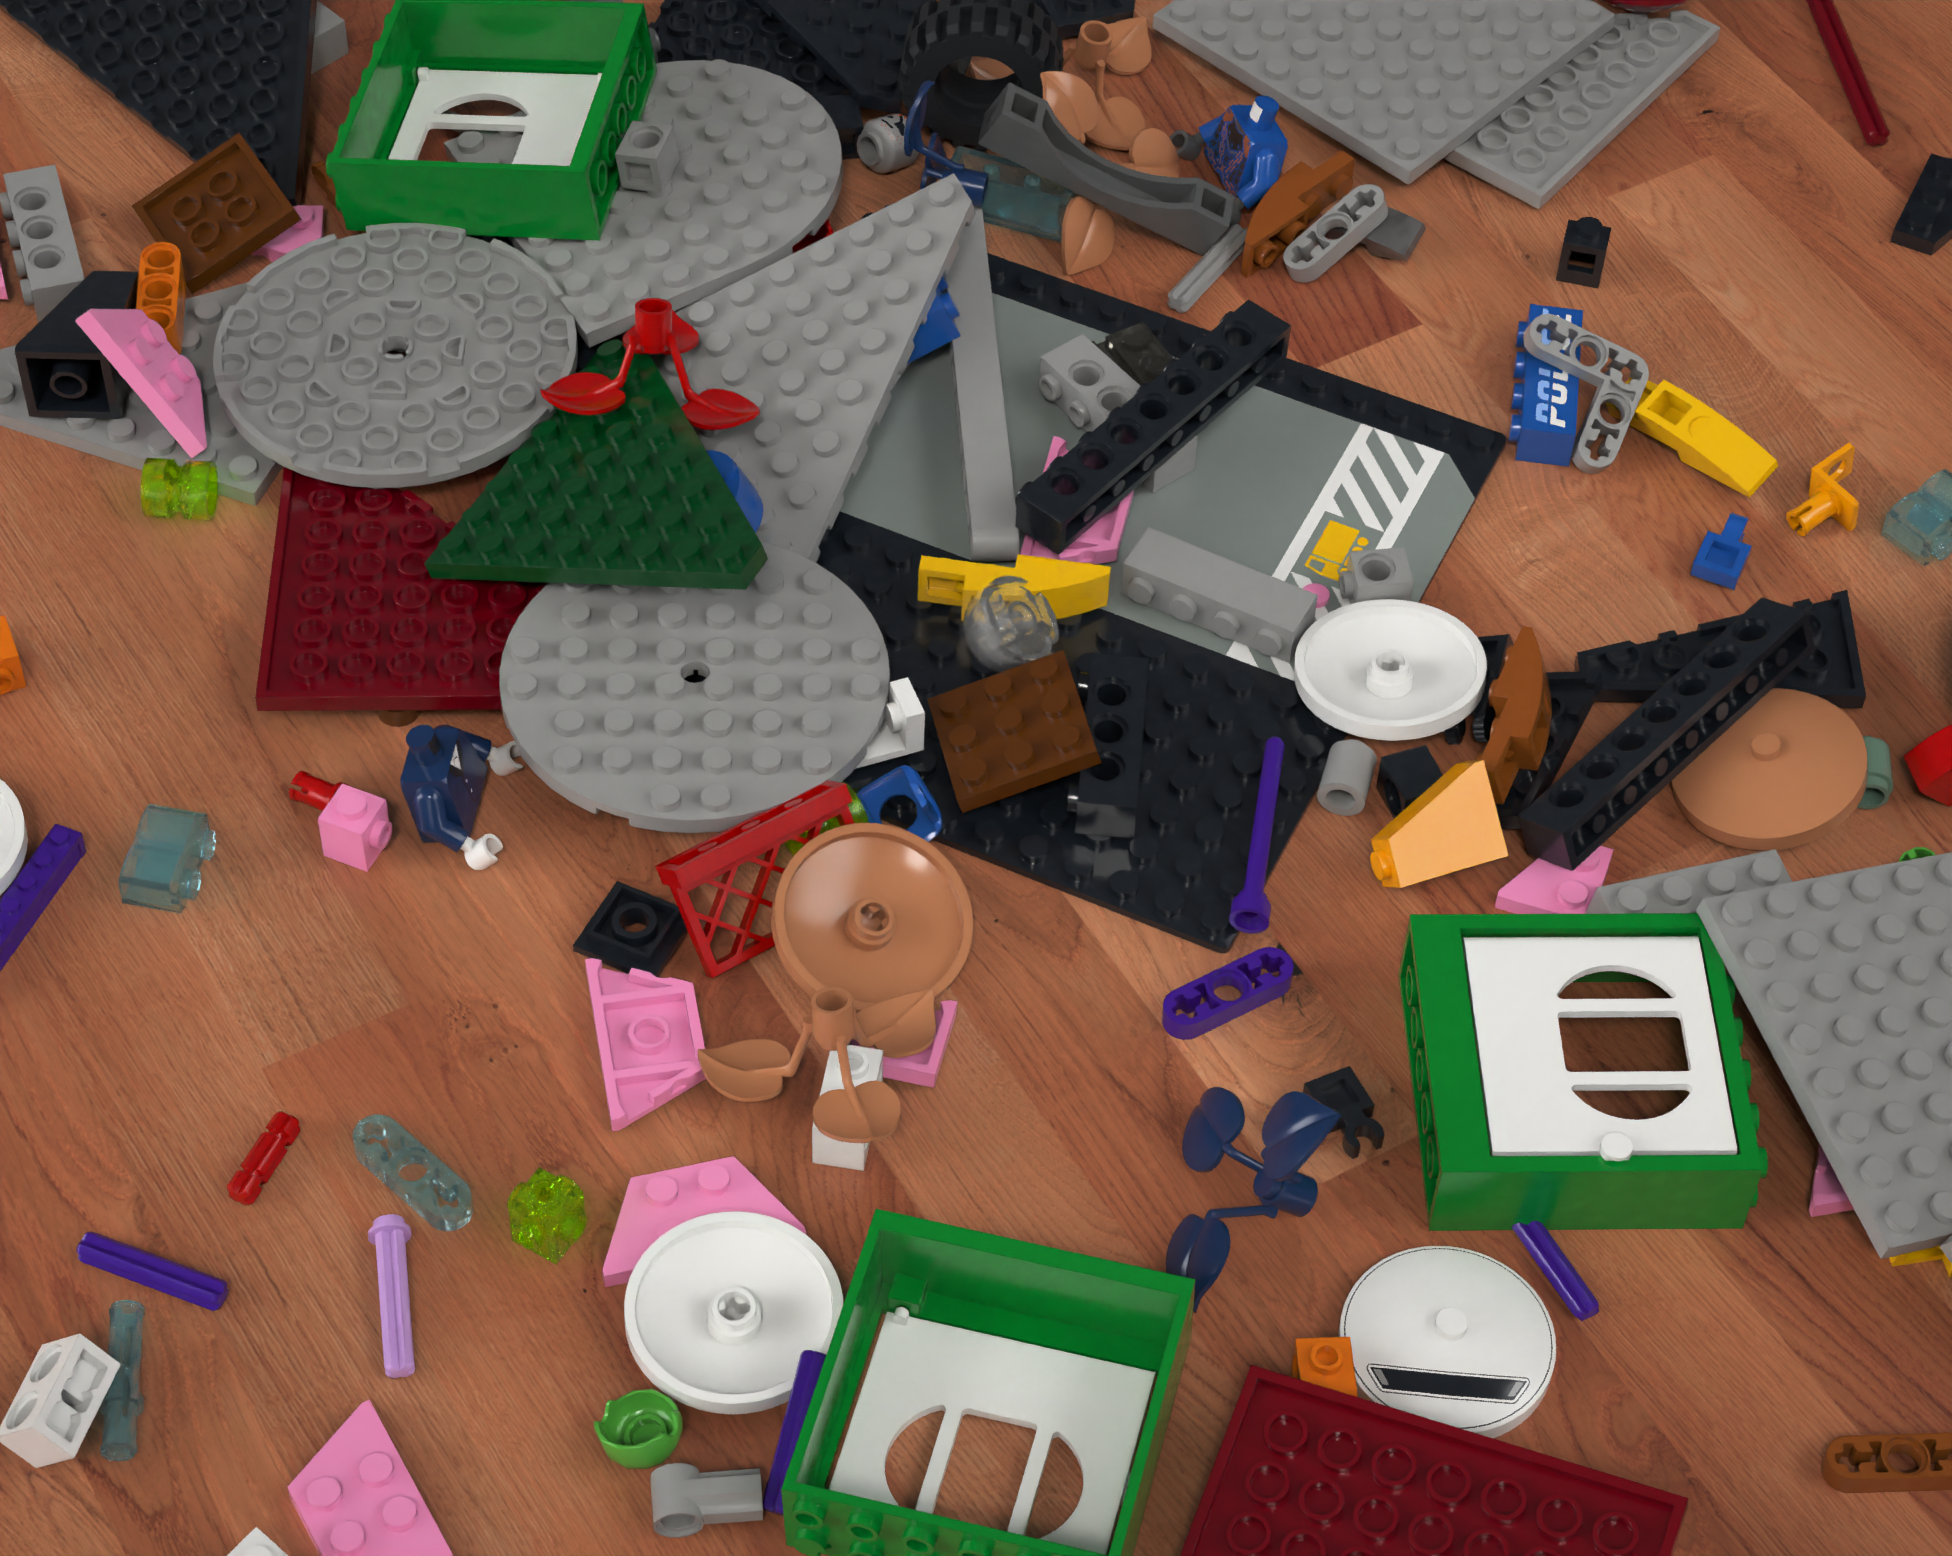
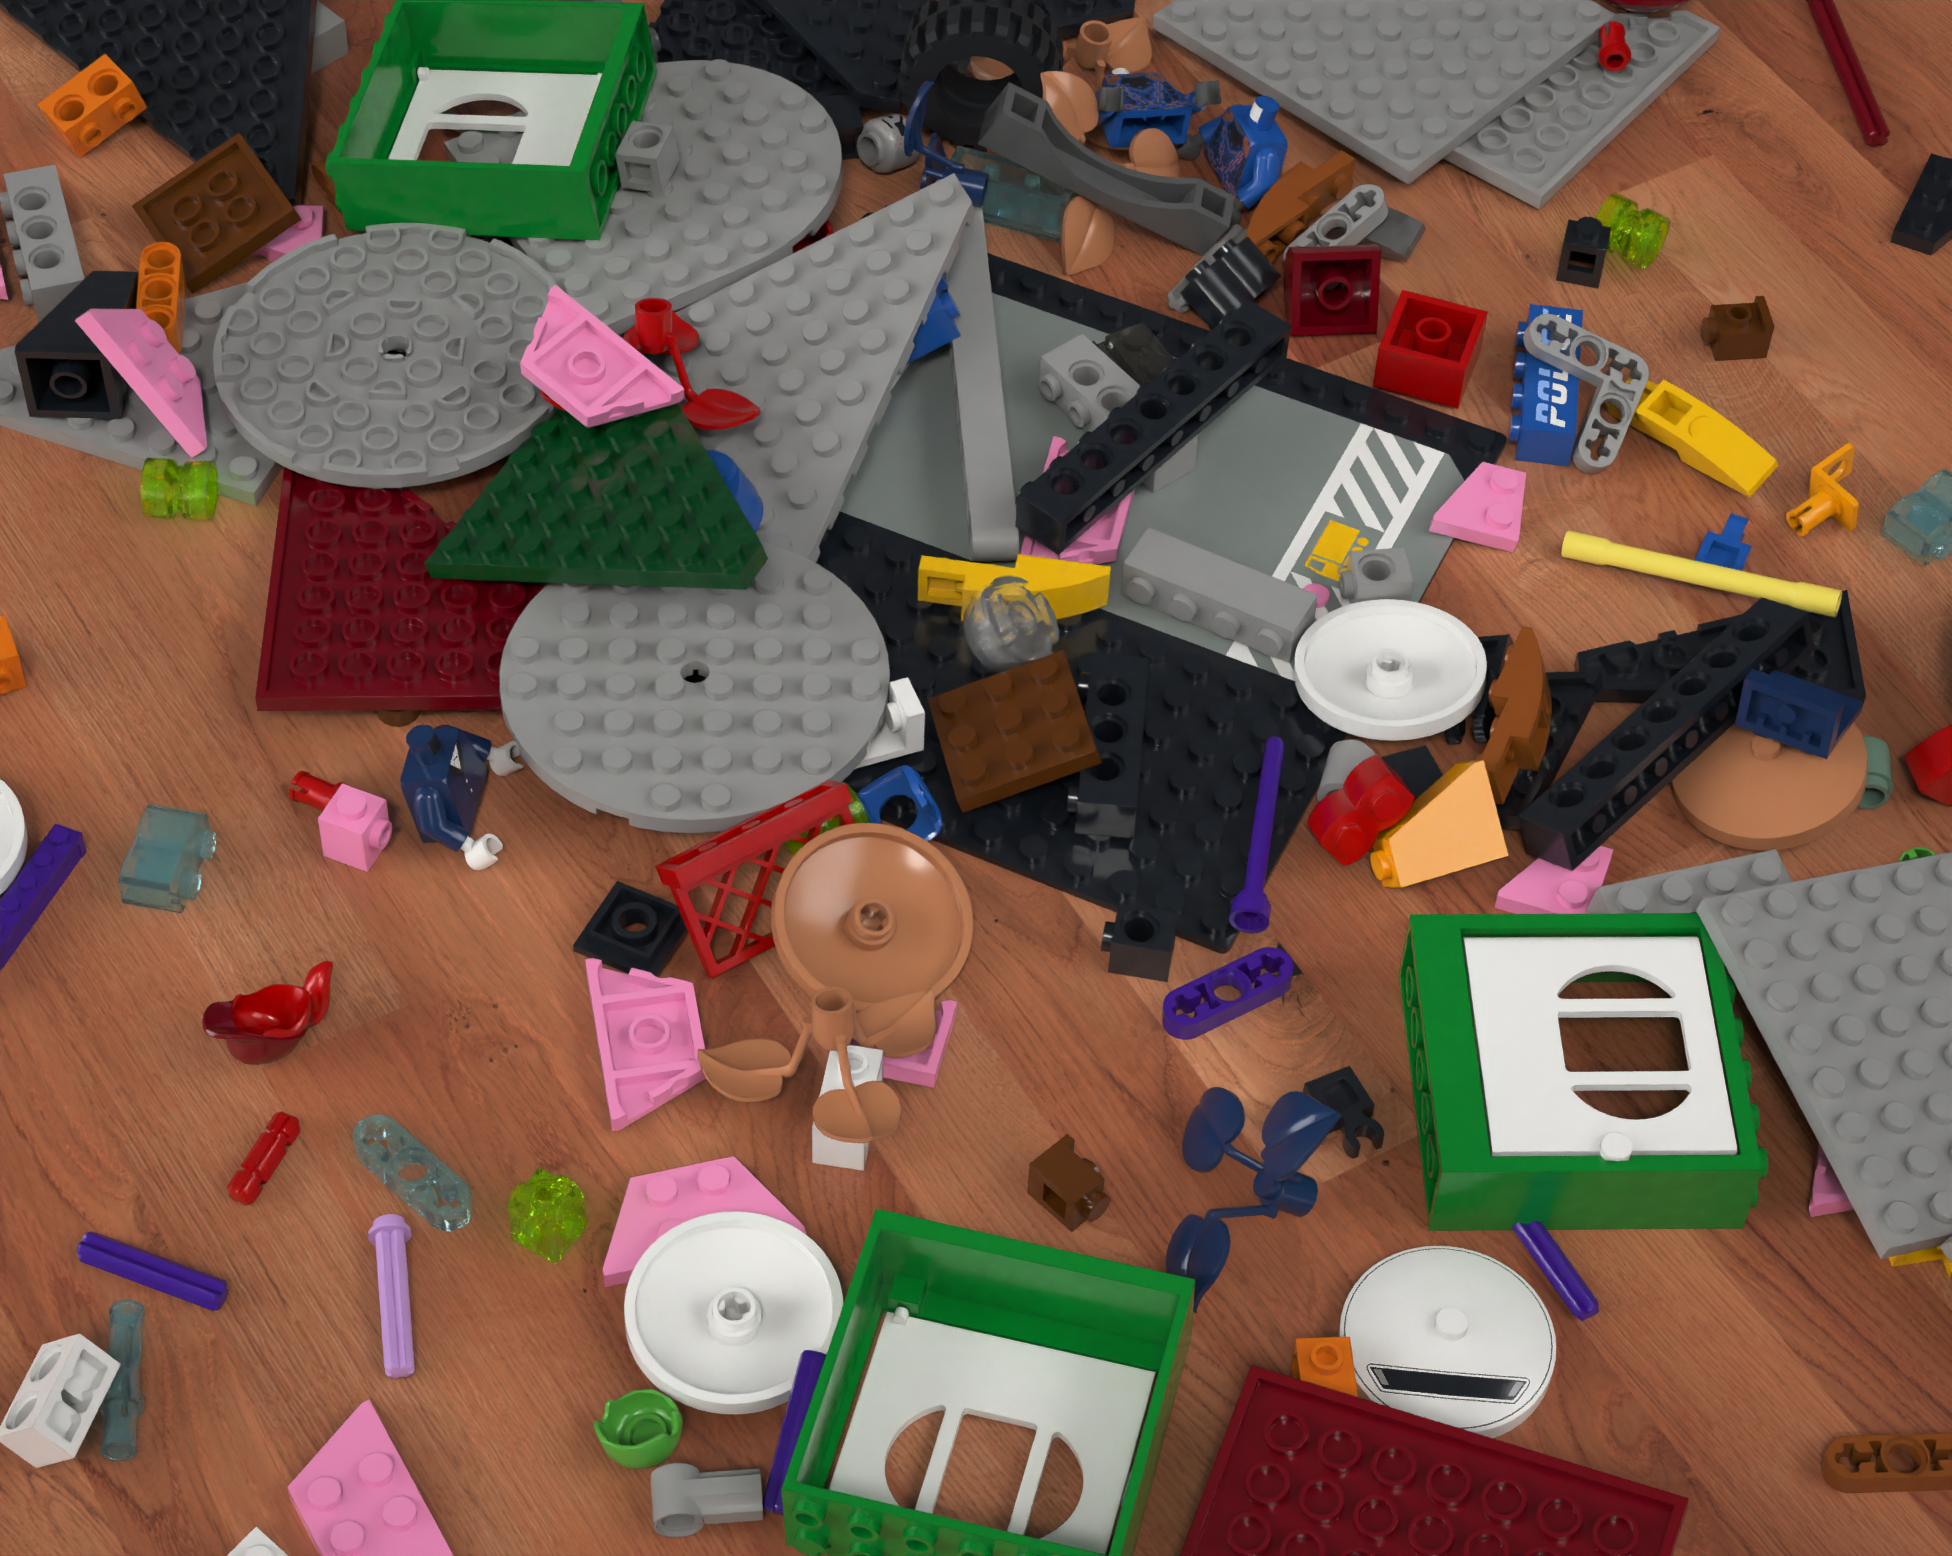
(92, 105): none -> orange brick
(272, 1019): none -> red hair
(592, 367): none -> bright pink wing
(1067, 1185): none -> reddish brown brick
(1140, 942): none -> black brick
(1149, 101): none -> torso
(1235, 276): none -> black brick
(1332, 289): none -> dark red brick
(1353, 816): none -> red brick
(1430, 348): none -> red brick
(1484, 508): none -> bright pink wing
(1614, 51): none -> red pin
(1633, 231): none -> clear neon green wheel
(1739, 330): none -> reddish brown brick
(1795, 712): none -> dark blue bracket
(1799, 595): none -> light yellow piece

